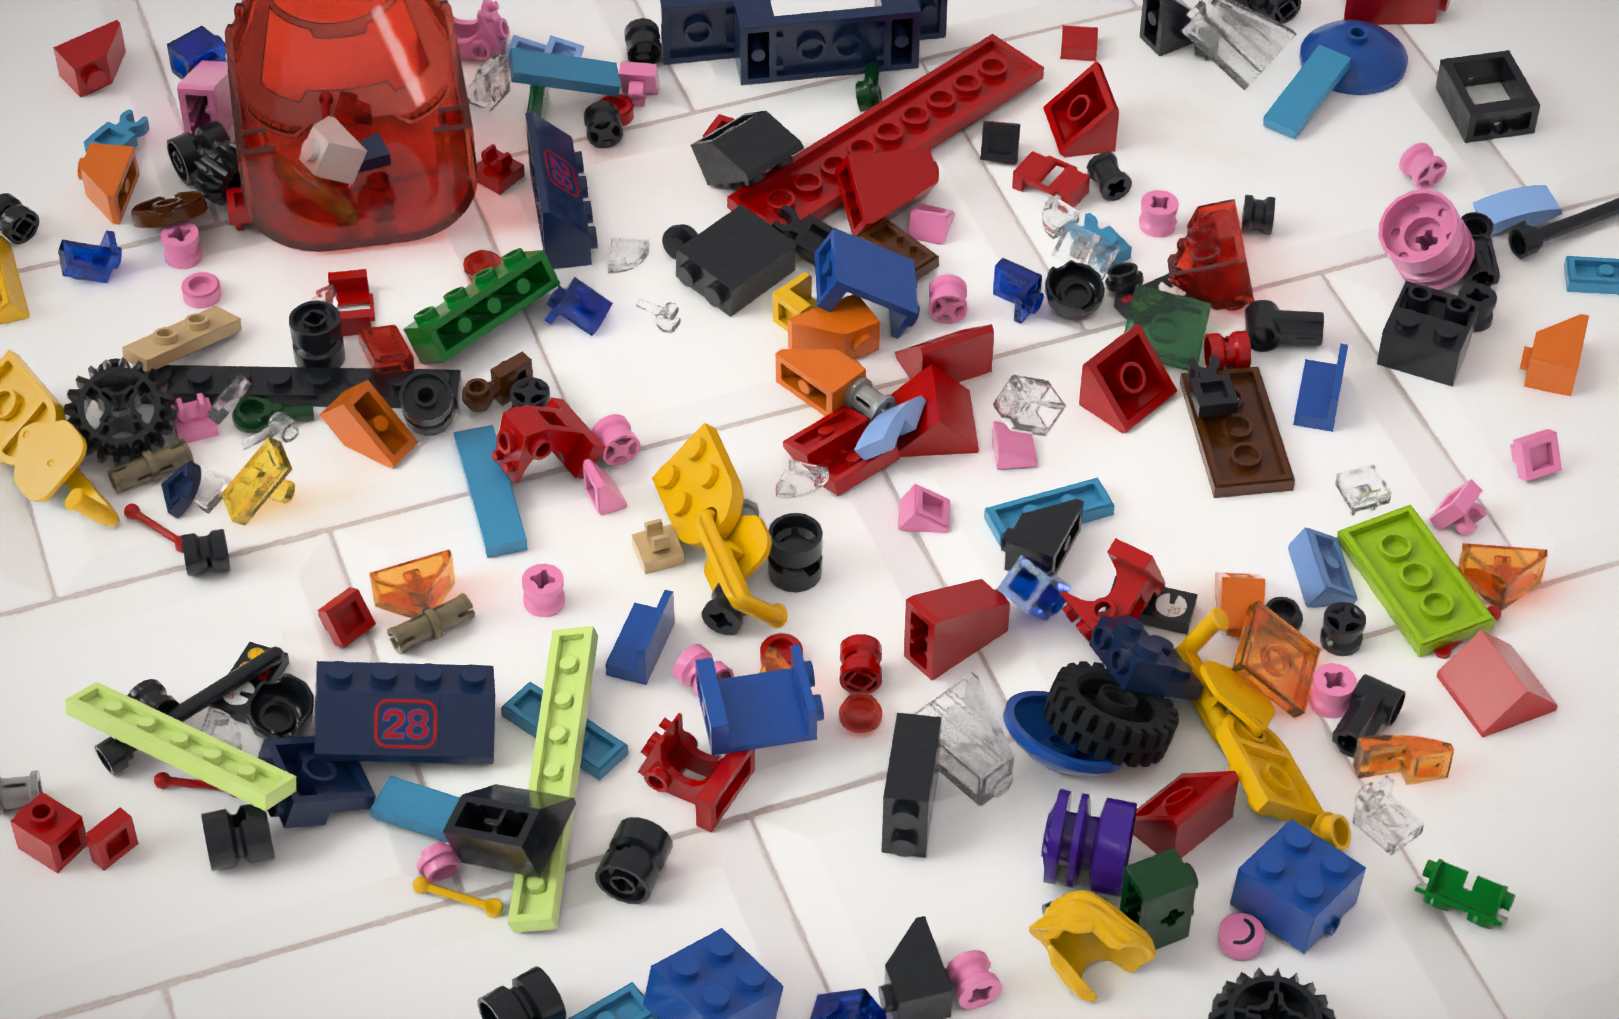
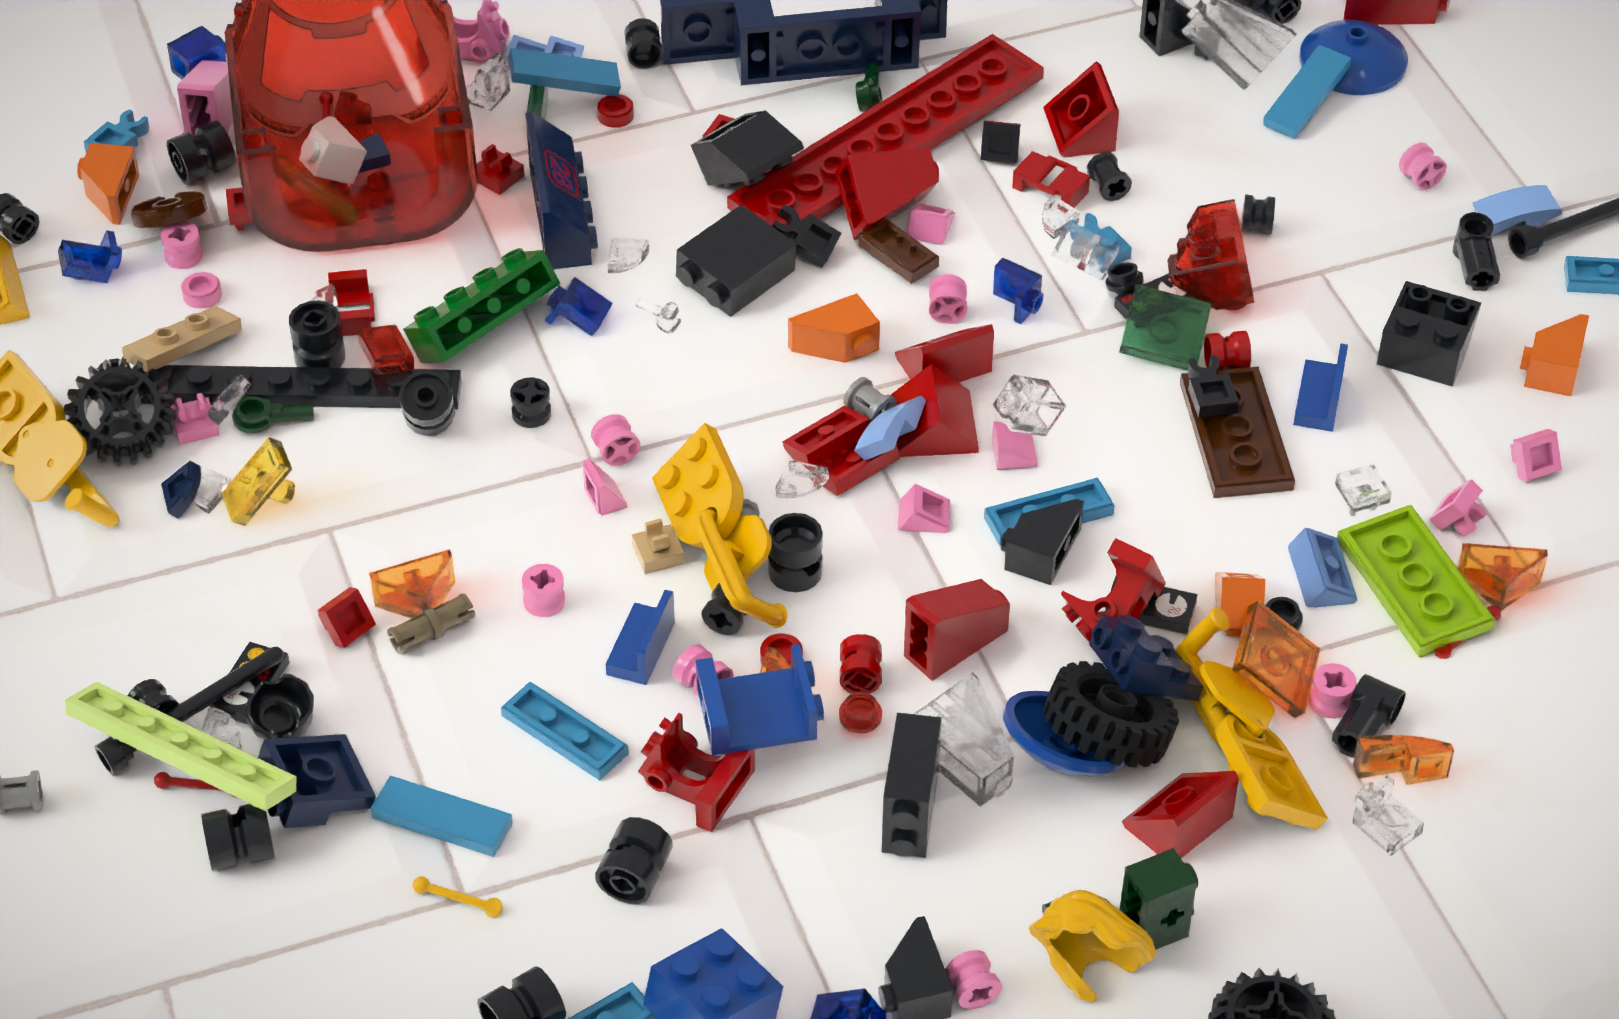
(49, 832): red brick -> none
(91, 58): red slope -> none
(111, 838): red tile -> none
(132, 511): red hinge -> none
(150, 466): dark tan pin -> none
(205, 552): black wheel -> none
(217, 172): black gear -> none
(278, 425): clear hand -> none
(369, 425): orange slope -> none
(404, 712): dark blue slope -> none
(438, 862): bright pink plate -> none
(480, 260): clear red plate -> none
(480, 394): reddish brown plate -> none
(490, 492): dark azure tile -> none
(508, 828): black slope -> none
(537, 431): red tile -> none
(556, 767): yellowish green plate -> none
(603, 124): black wheel -> none
(639, 80): bright pink tile -> none
(677, 236): black plate -> none
(793, 299): yellow panel -> none
(817, 376): orange slope -> none
(869, 272): blue panel -> none
(1034, 588): clear blue brick -> none
(1074, 290): black hair -> none
(1079, 43): red tile -> none
(1089, 842): dark purple wheel -> none
(1125, 381): red slope -> none
(1158, 213): bright pink wheel -> none
(1241, 936): bright pink tile -> none
(1270, 326): black piece -> none
(1298, 886): blue brick -> none
(1333, 829): yellow plate -> none
(1342, 629): black wheel -> none
(1426, 239): bright pink wheel -> none
(1447, 890): green hinge -> none
(1477, 121): black window -> none
(1483, 294): black wheel -> none
(1494, 685): slope -> none

